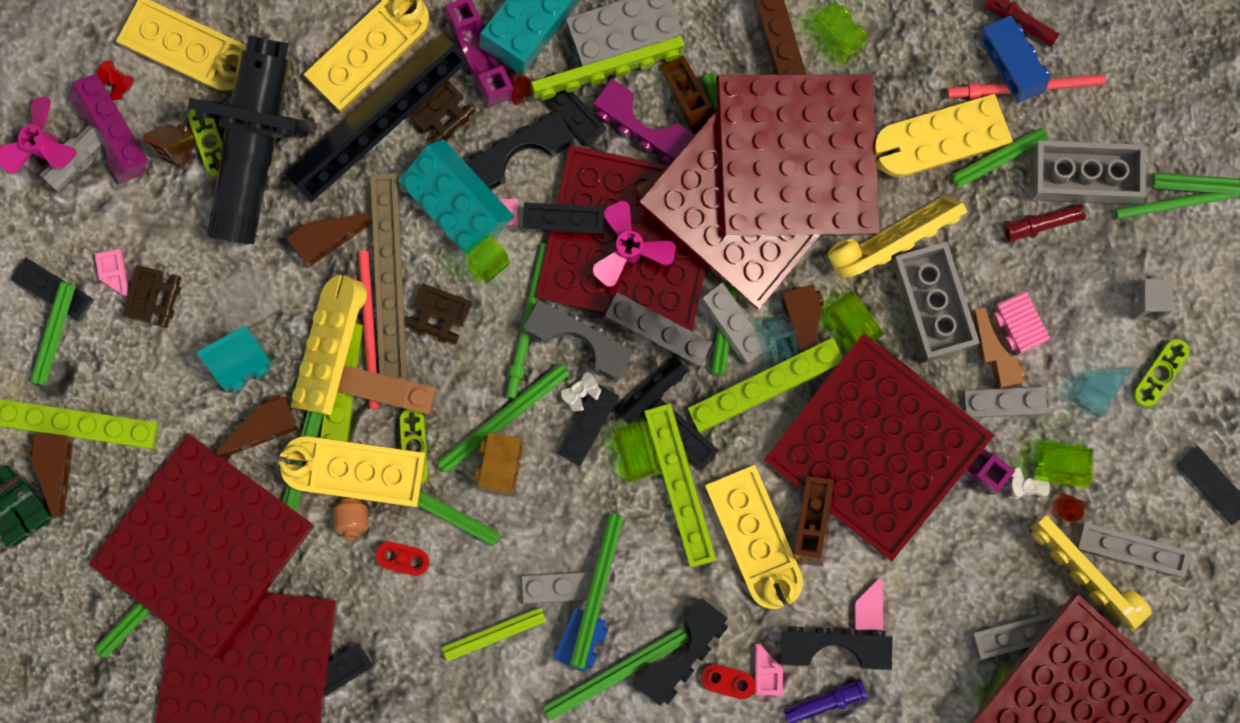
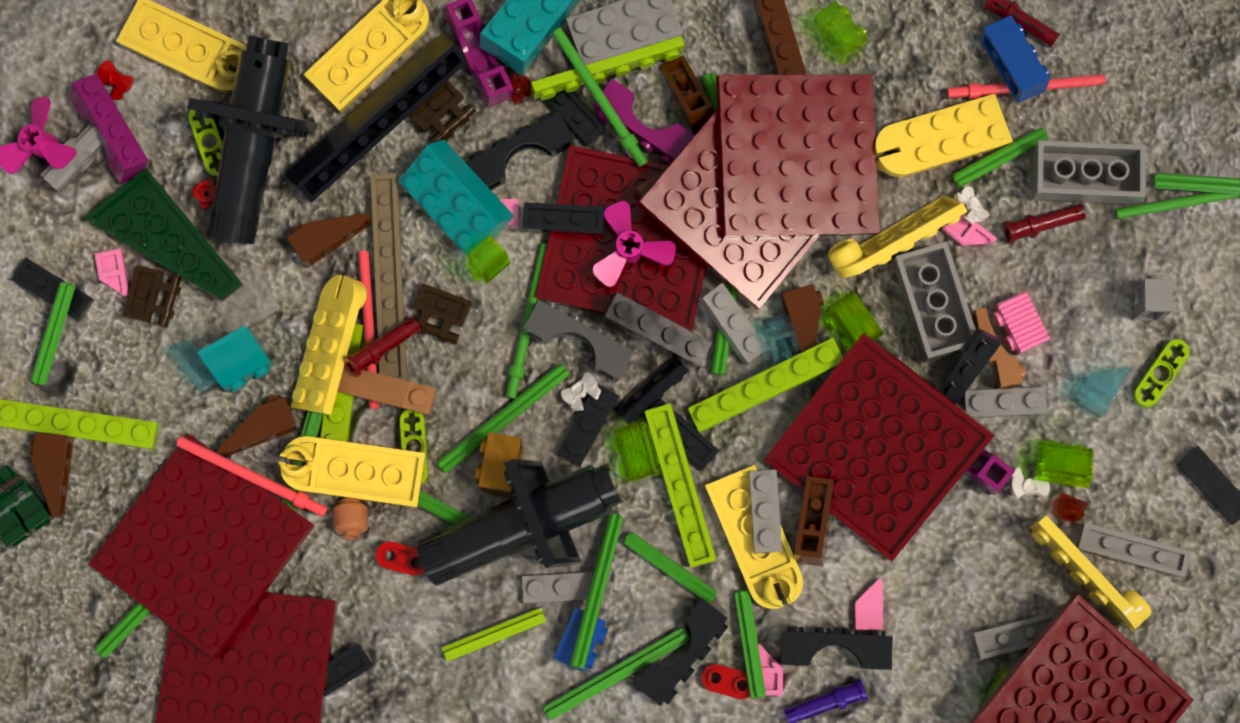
(155, 226): none -> dark green wing
(171, 143): reddish brown slope -> none
(187, 356): none -> clear light blue slope
(199, 193): none -> red plate
(299, 499): none -> coral bar
(372, 352): none -> dark red pin
(536, 516): none -> black piece
(628, 141): none -> bright green bar
(670, 567): none -> bright green axle
(750, 644): none -> bright green axle
(765, 511): none -> light grey plate
(967, 364): none -> black plate
(968, 234): none -> bright pink tile
(973, 206): none -> white piece

